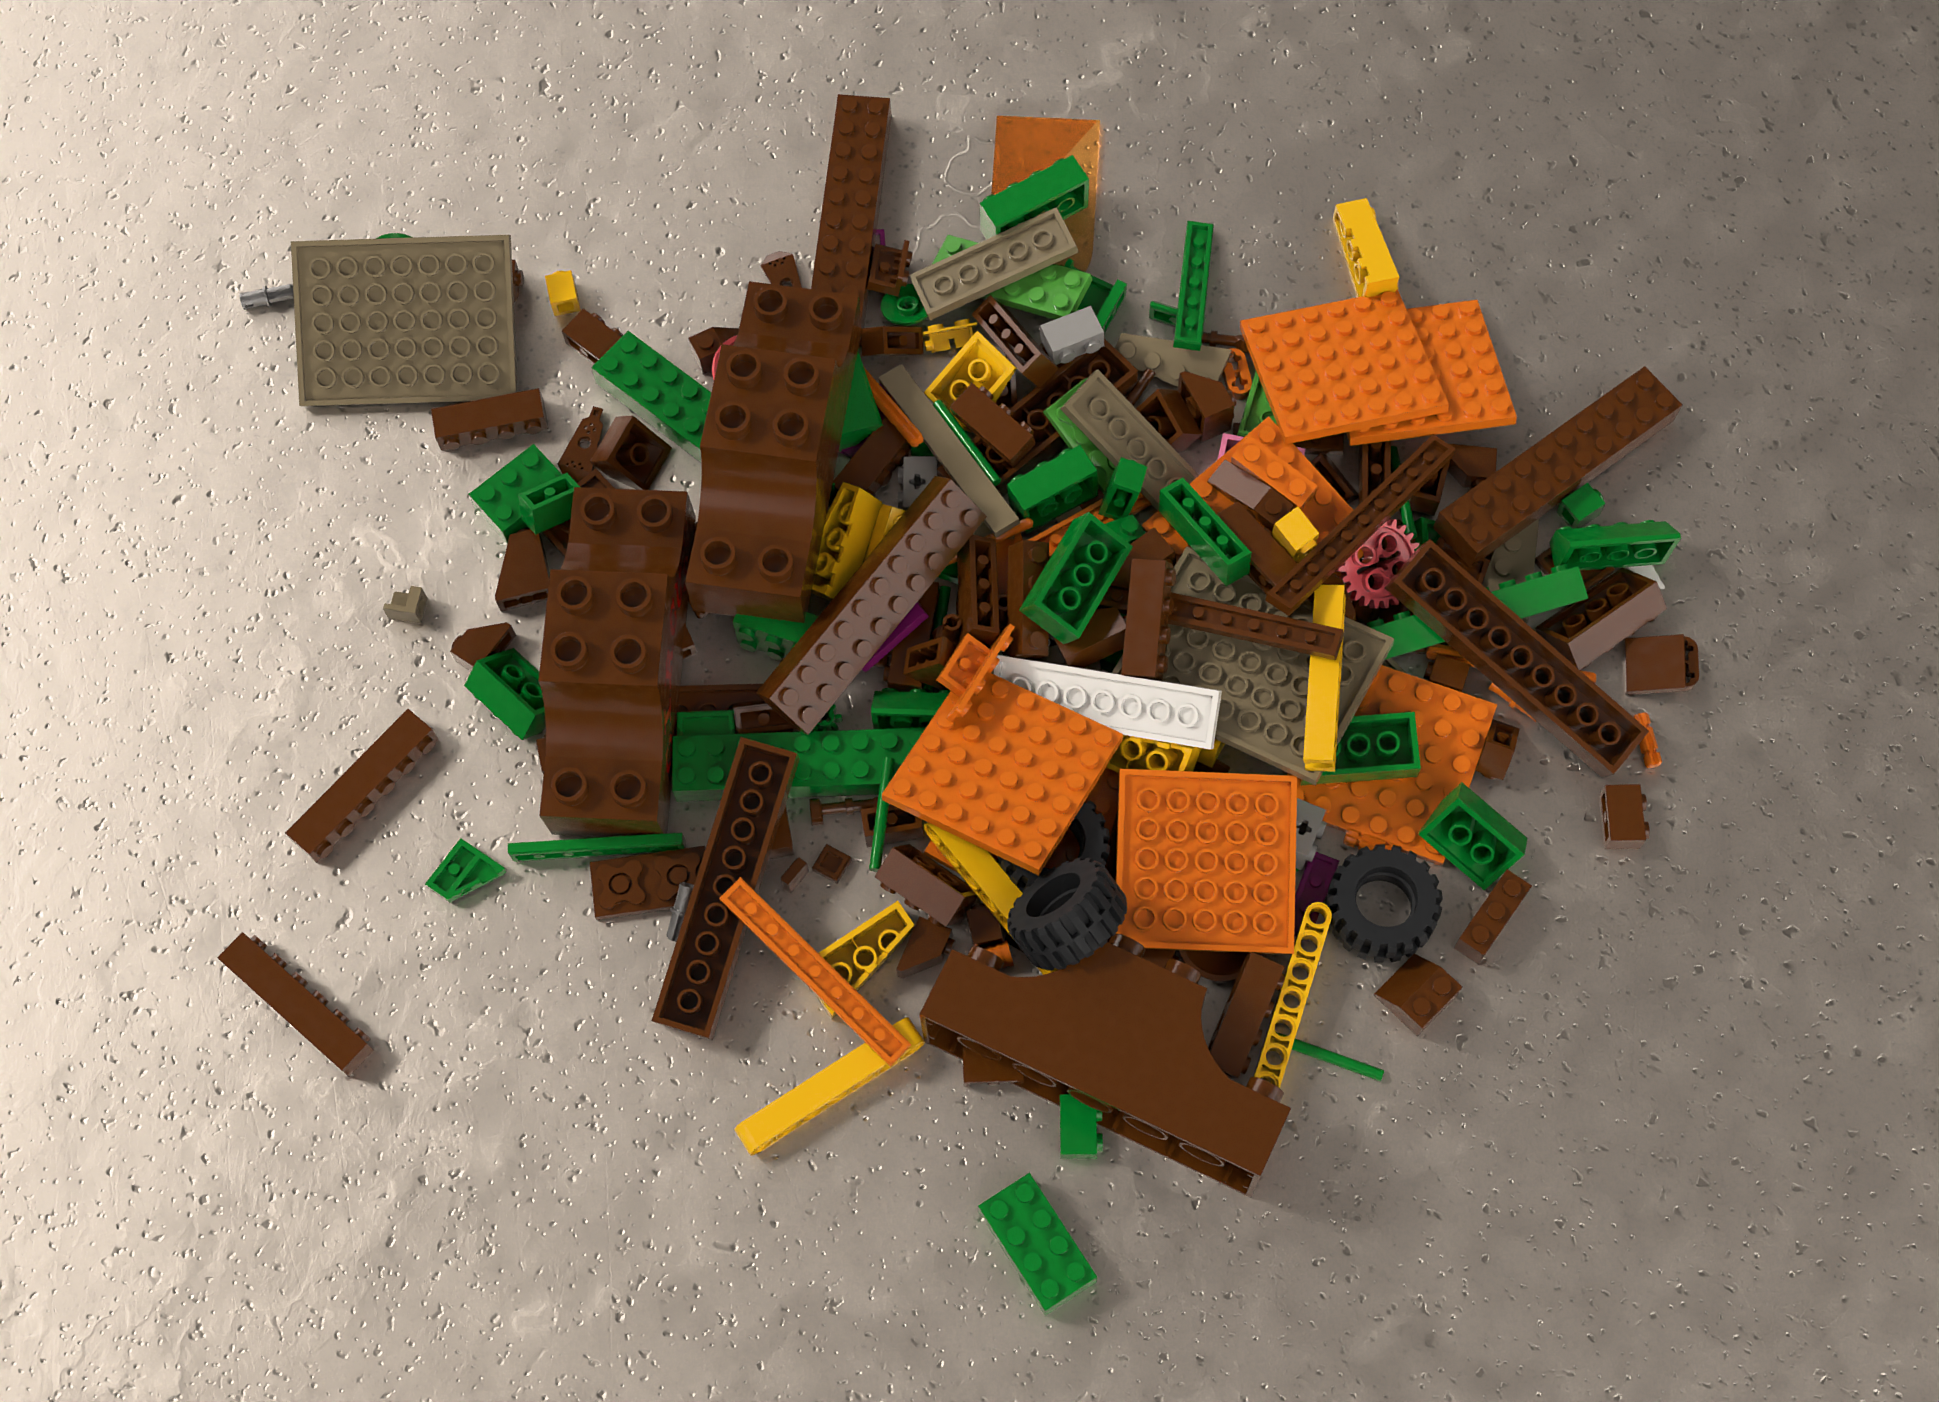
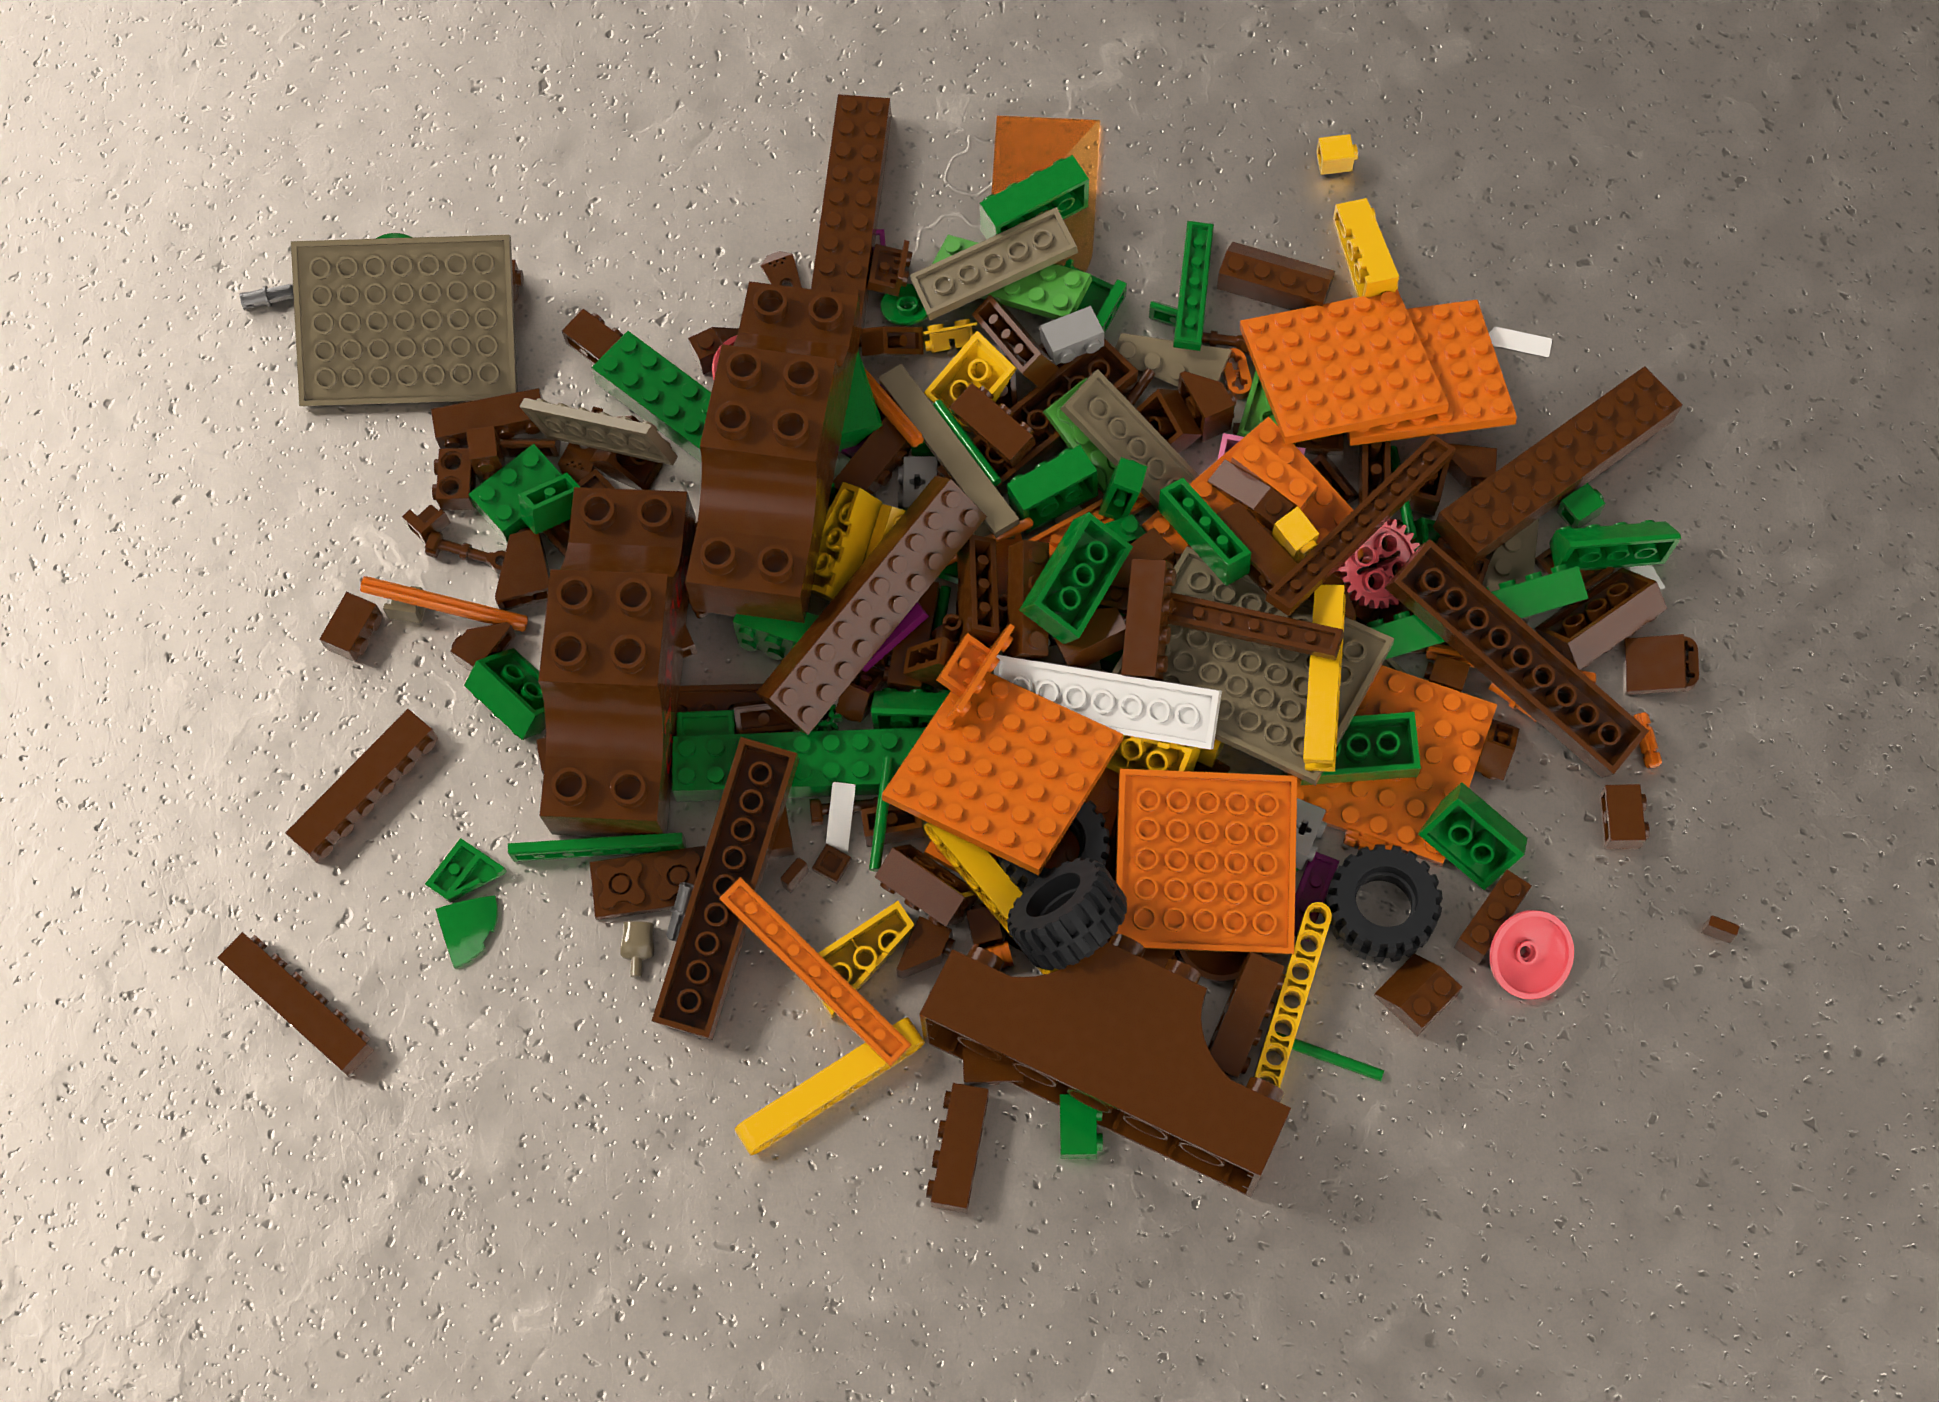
(351, 627): none -> reddish brown brick
(425, 522): none -> reddish brown panel
(436, 543): none -> reddish brown piece
(442, 603): none -> orange axle
(461, 478): none -> reddish brown brick
(467, 926): none -> green brick
(485, 452): none -> reddish brown brick
(515, 446): none -> reddish brown slope
(562, 293): yellow brick -> none
(599, 431): none -> dark tan plate
(637, 944): none -> dark tan piece
(840, 816): none -> white sticker
(857, 698): none -> reddish brown slope
(959, 1147): none -> reddish brown brick
(1037, 1244): green brick -> none
(1273, 278): none -> reddish brown slope
(1336, 154): none -> yellow brick
(1520, 341): none -> white sticker
(1546, 955): none -> coral dish
(1720, 929): none -> reddish brown tile

